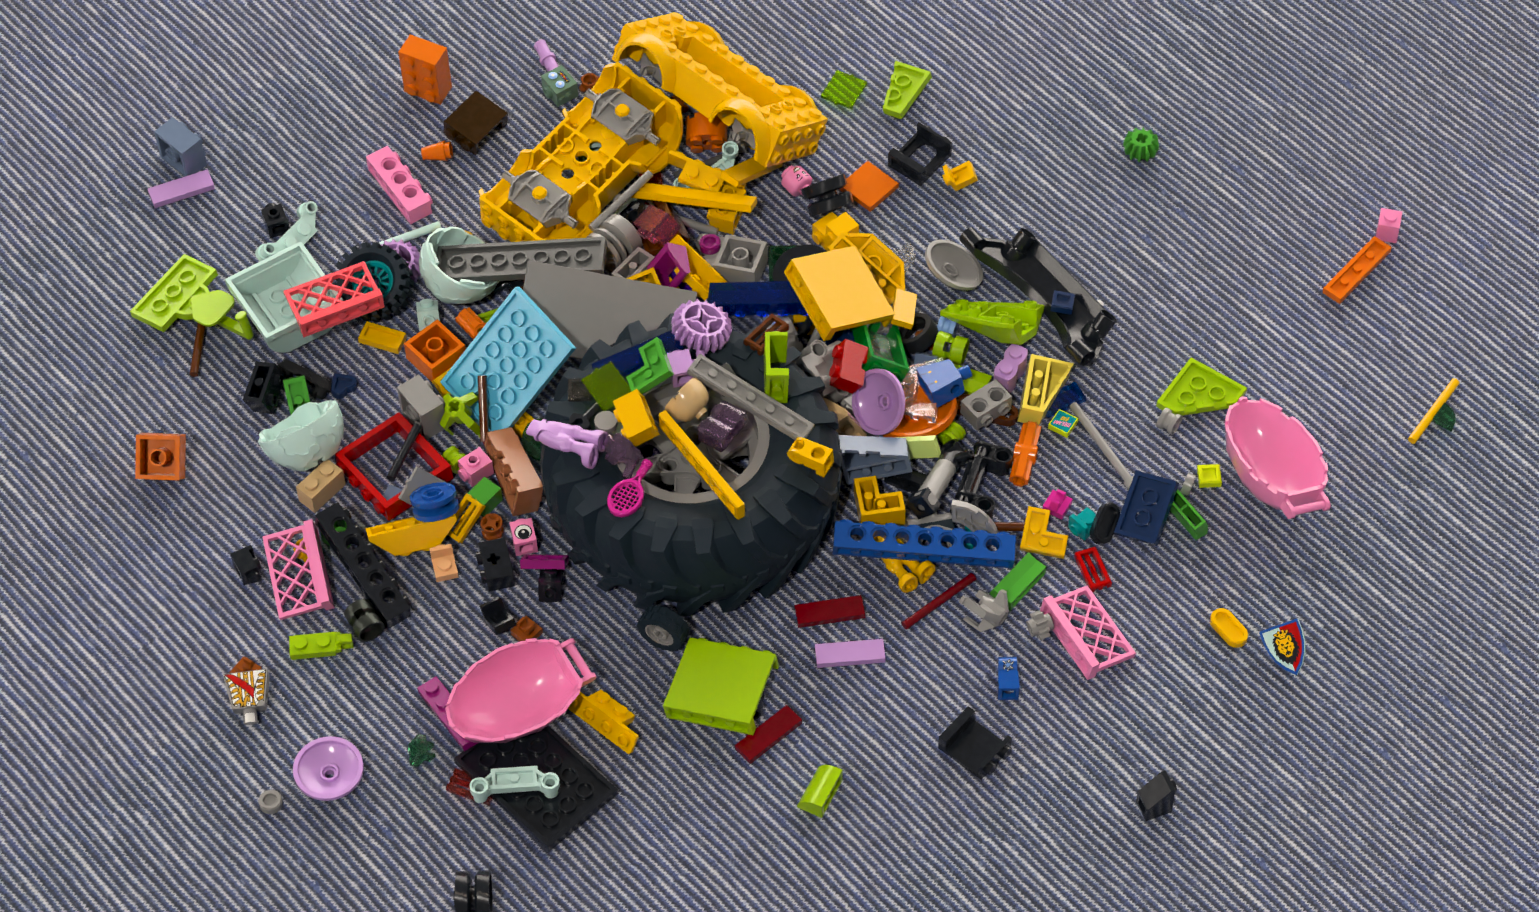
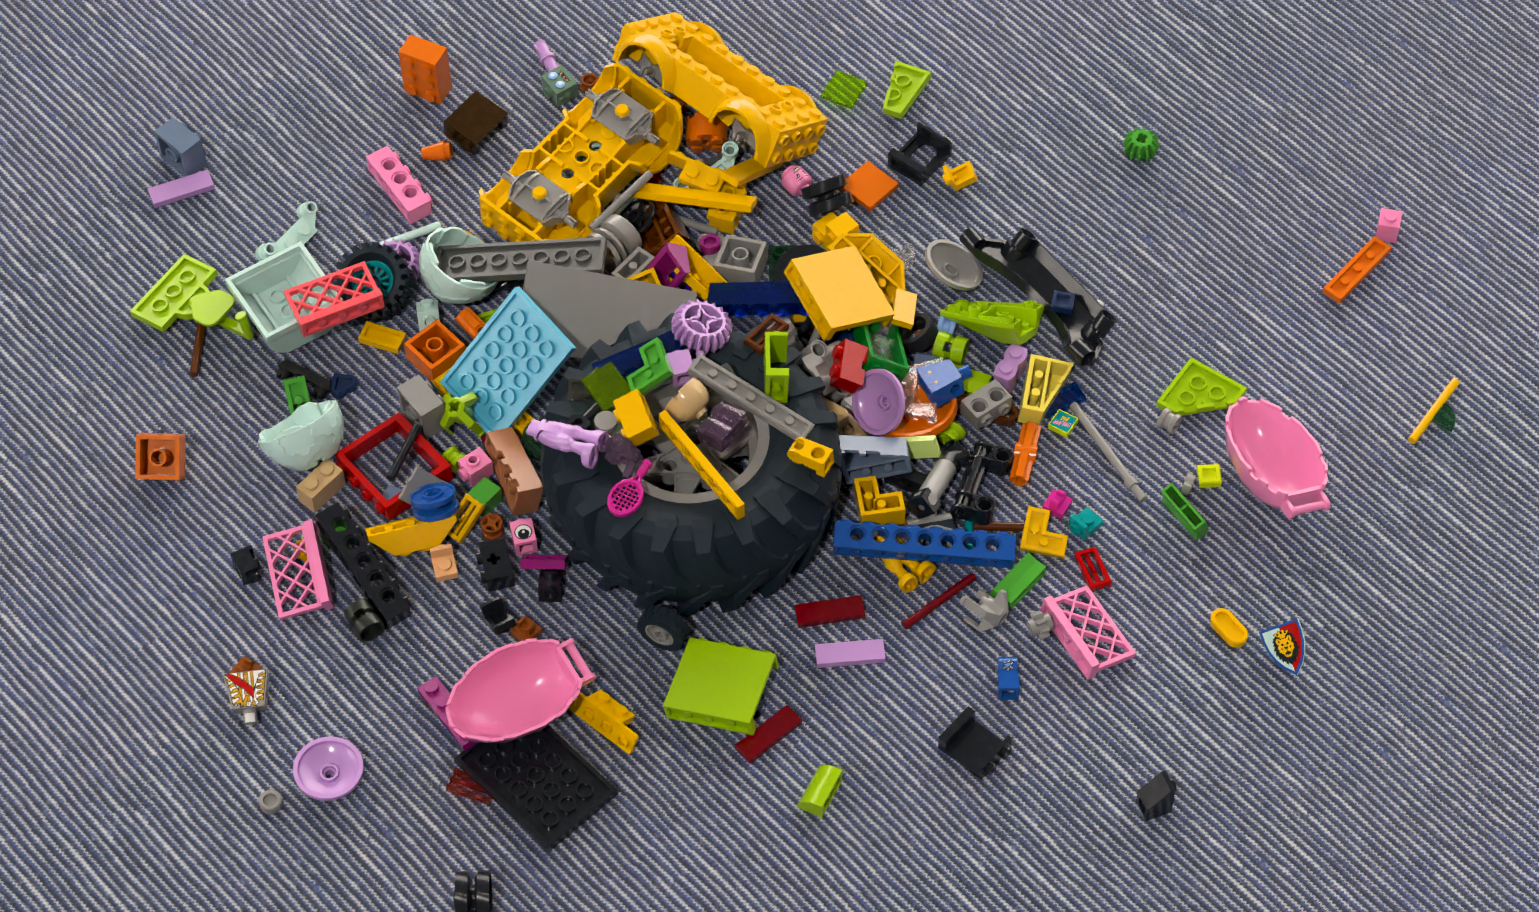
(264, 387): black brick -> none
(273, 216): black brick -> none
(318, 644): lime hinge -> none
(418, 750): clear green tile -> none
(483, 407): reddish brown bar -> none
(514, 780): light aqua plate -> none
(656, 225): clear pink brick -> none
(972, 517): light grey tile -> none
(1104, 523): black tile -> none
(1146, 508): dark blue plate -> none

